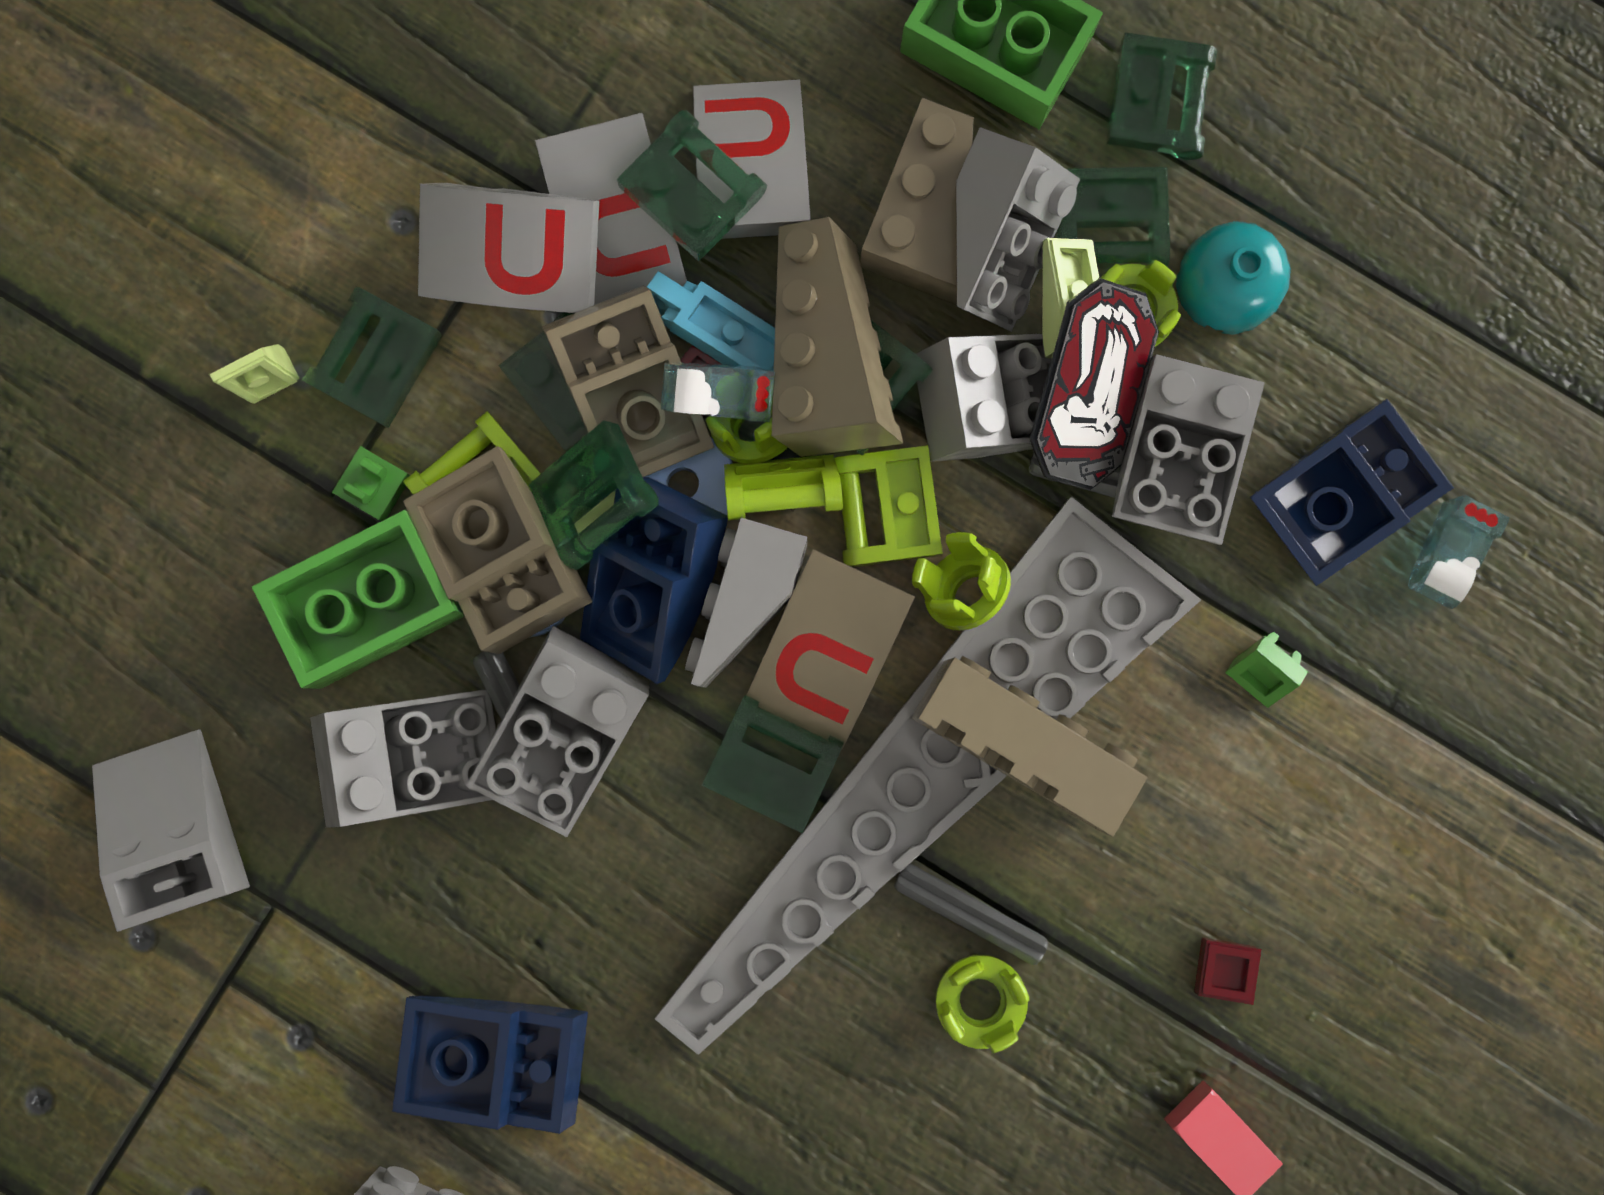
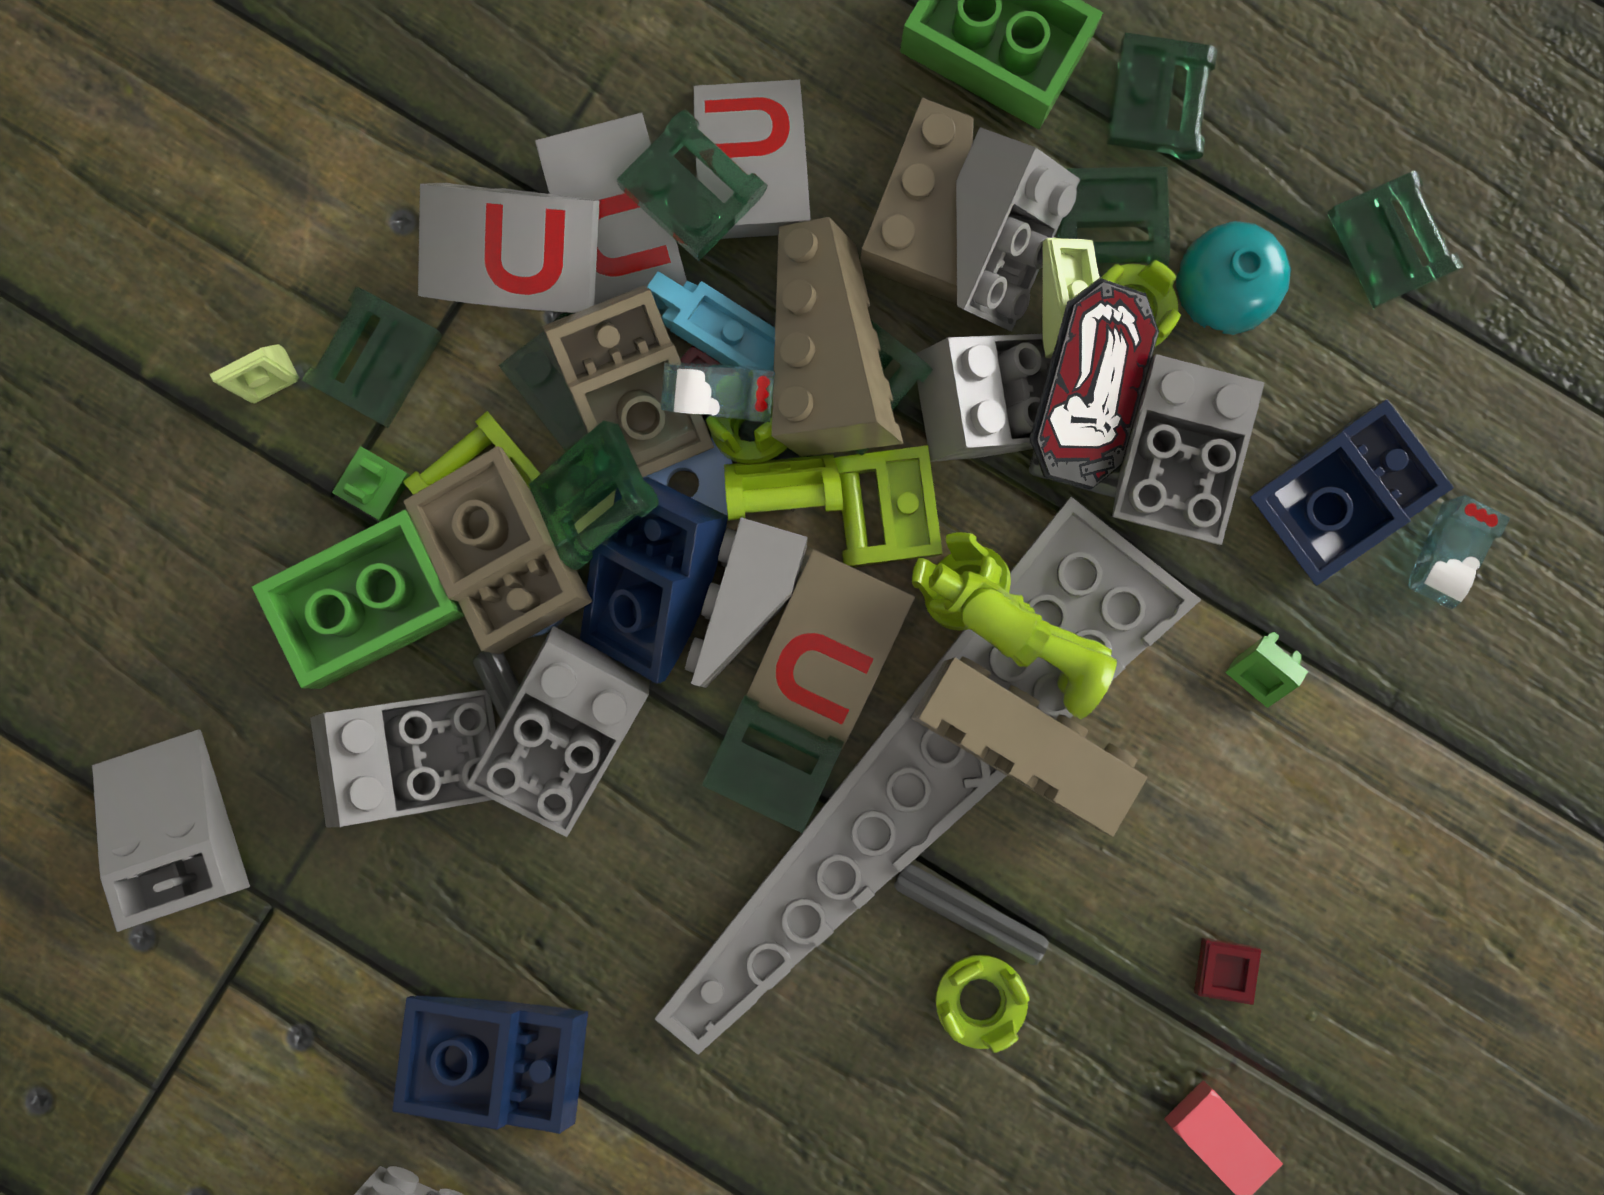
(1024, 636): none -> lime piece
(1381, 246): none -> clear green plate

